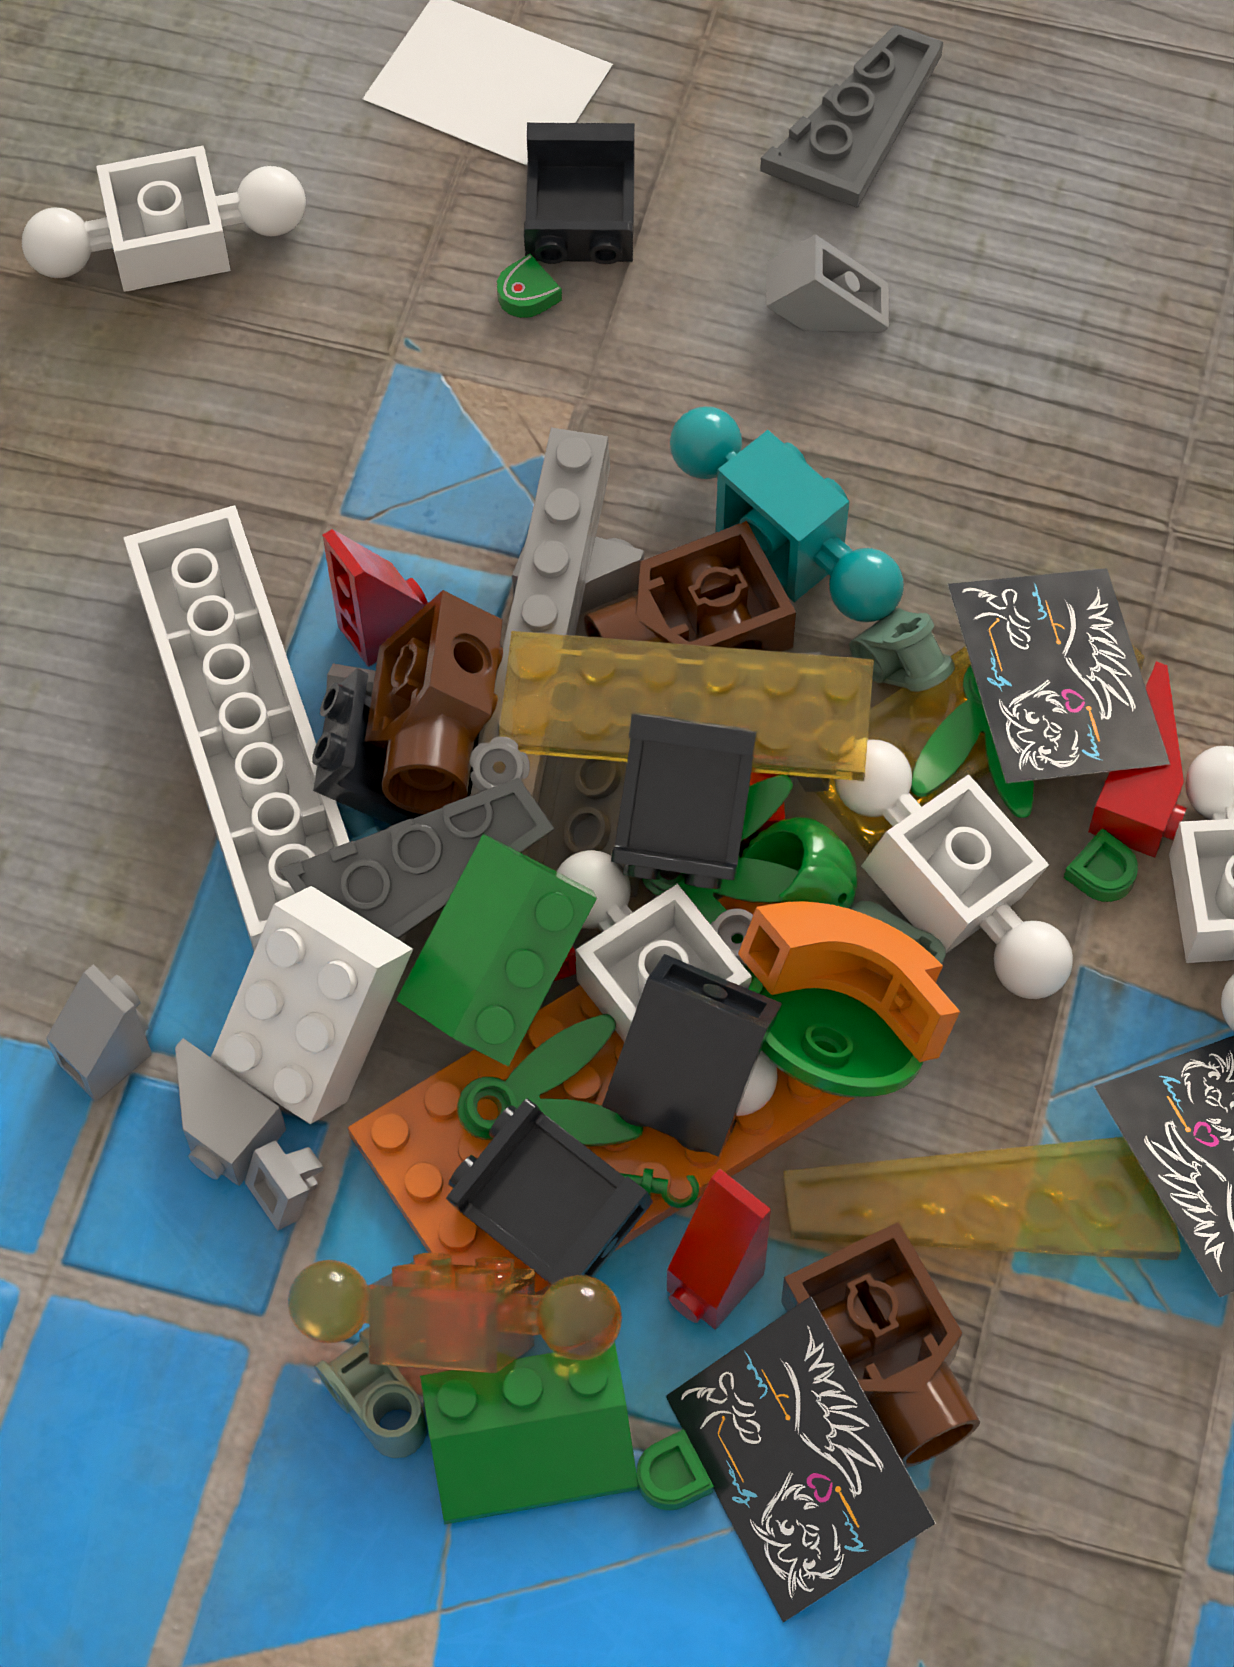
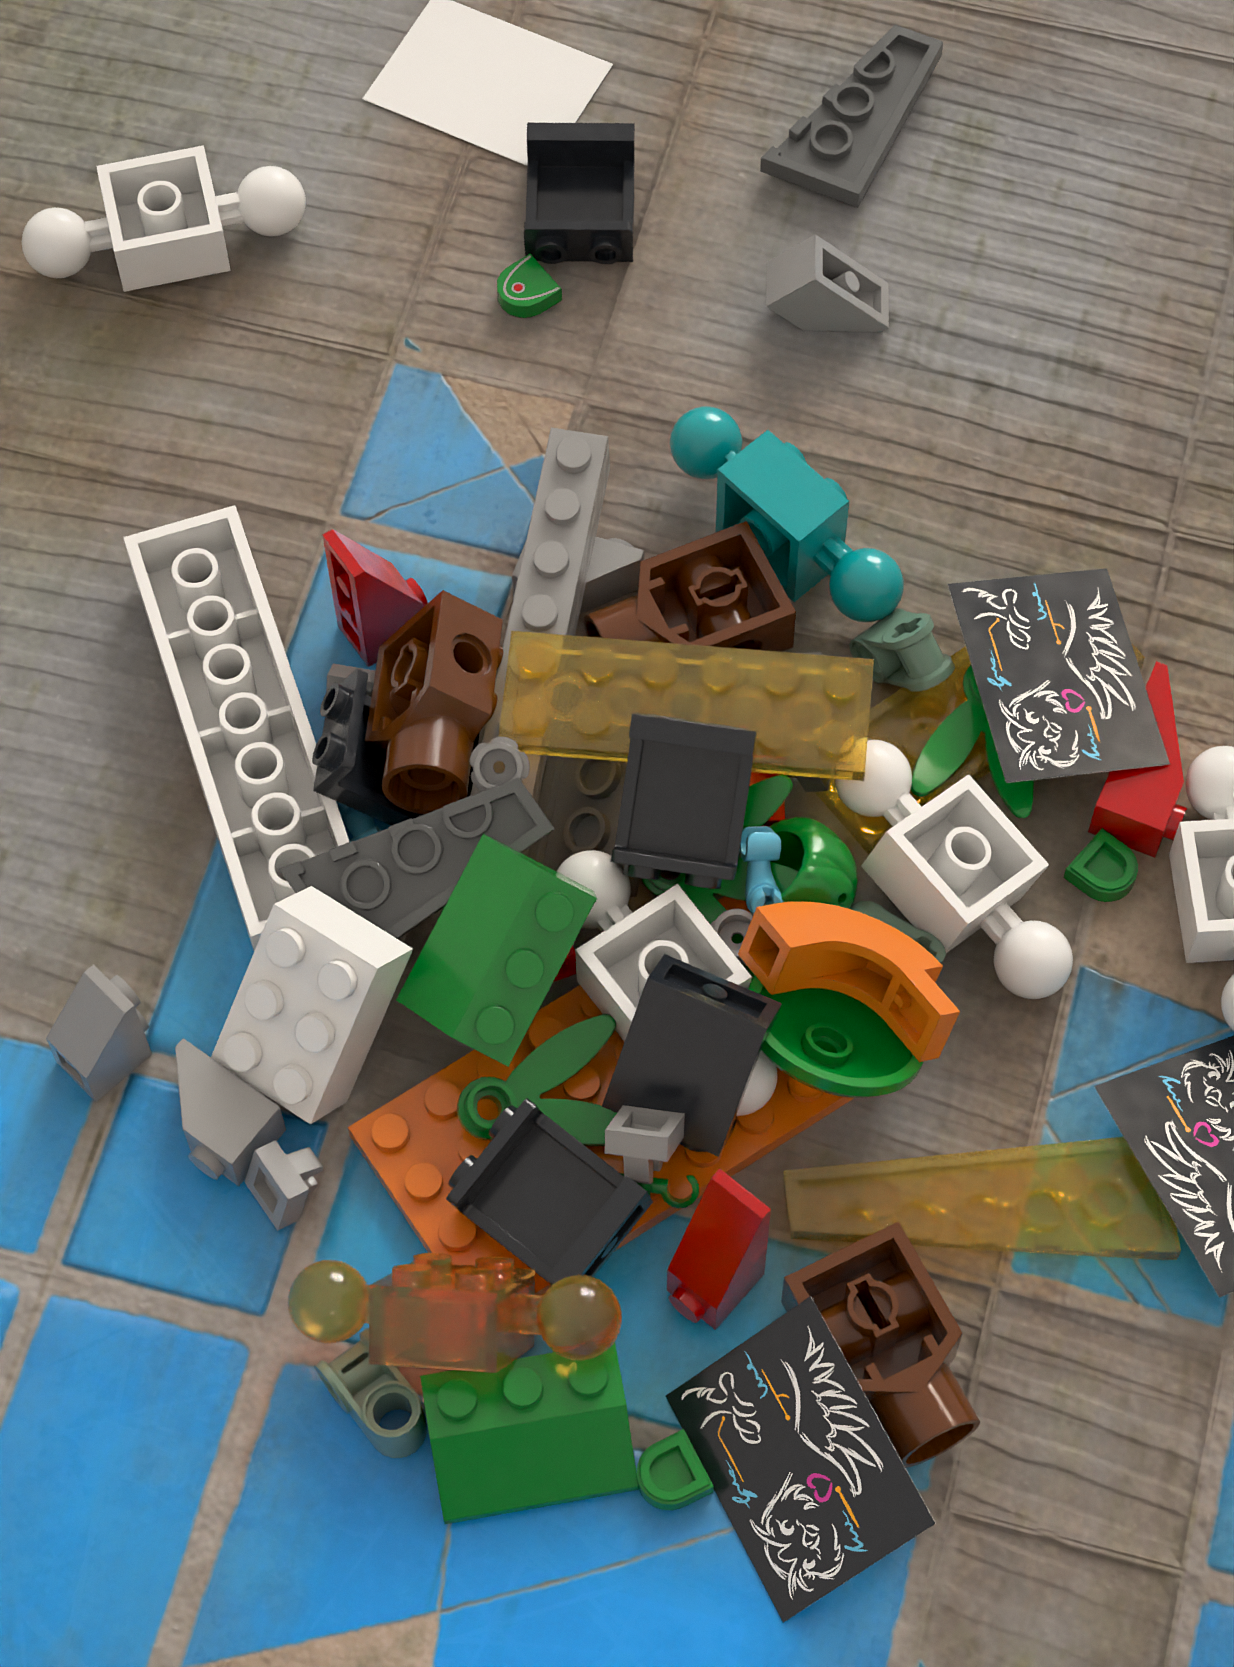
(644, 1139): none -> light grey tile
(760, 847): none -> medium azure arm

